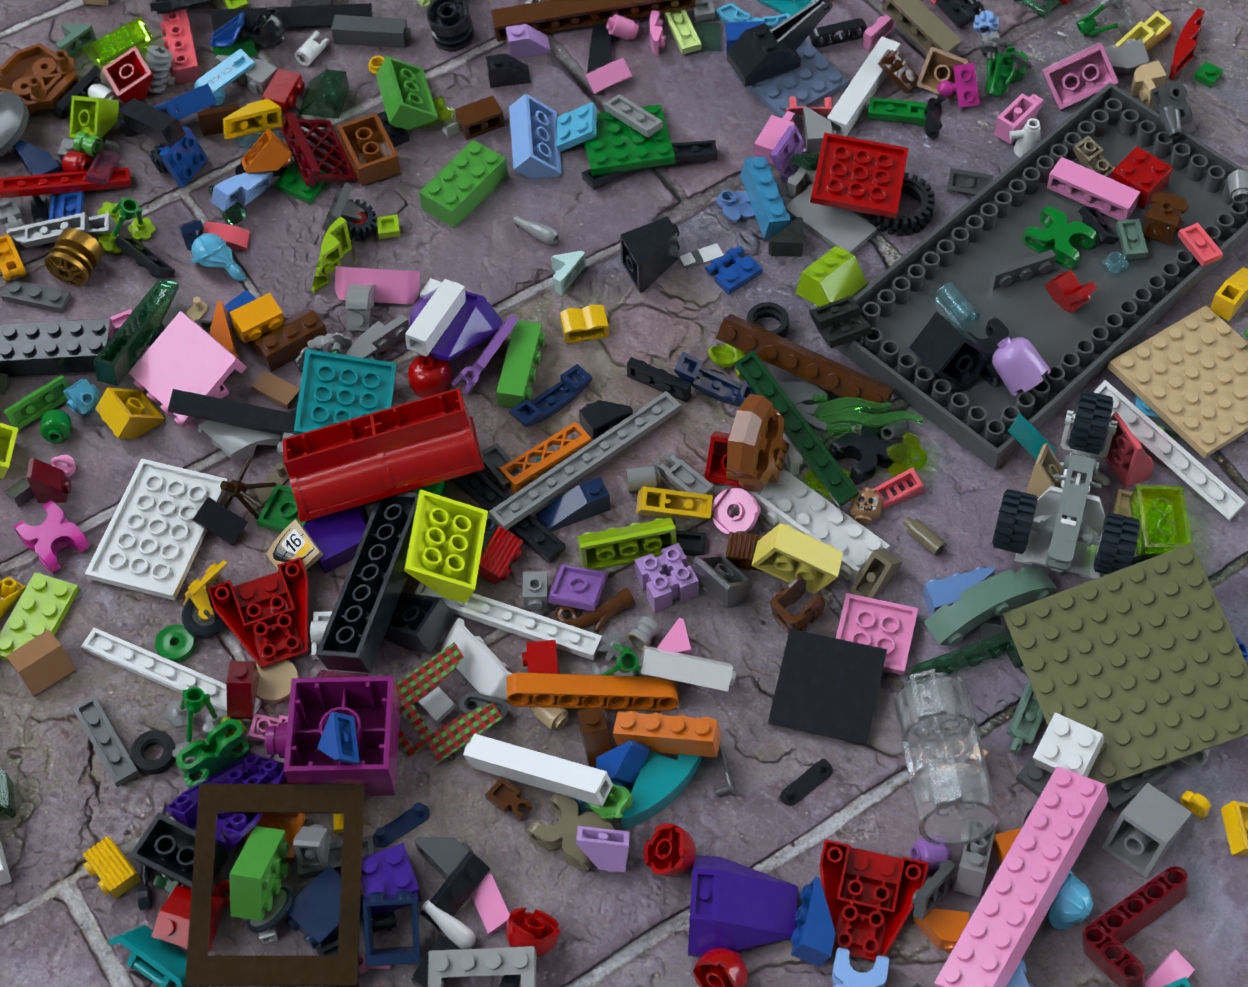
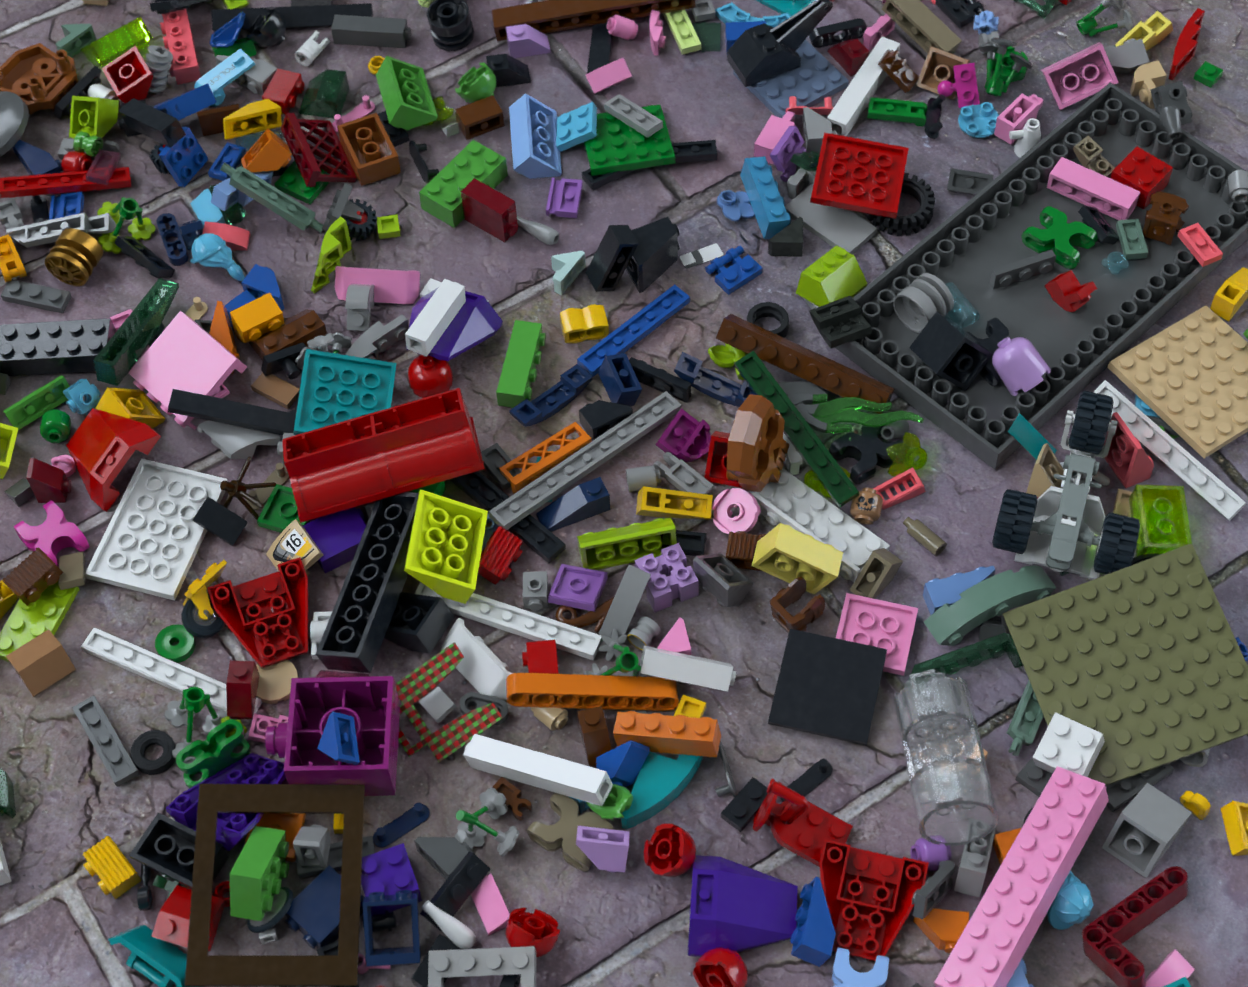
(33, 576): none -> reddish brown brick
(74, 570): none -> dark tan tile
(104, 447): none -> red wedge
(171, 246): none -> dark blue beam
(205, 209): none -> medium azure slope
(231, 155): none -> blue plate
(262, 281): none -> blue slope
(271, 198): none -> sand green plate
(284, 361): none -> black tile
(359, 111): none -> bright pink piece
(419, 162): none -> black piece
(472, 373): medium lavender tile -> none
(473, 831): none -> light grey plant
(477, 84): none -> bright green cylinder
(489, 210): none -> dark red brick
(564, 197): none -> medium lavender plate
(612, 258): none -> black brick
(619, 380): none -> dark blue brick
(625, 601): none -> light grey slope
(634, 329): none -> blue plate
(685, 437): none -> magenta slope
(690, 707): none -> yellow plate
(745, 804): none -> black plate
(799, 823): none -> red plate
(849, 55): none -> dark red slope
(921, 300): none -> light grey wheel
(978, 120): none -> medium azure dish

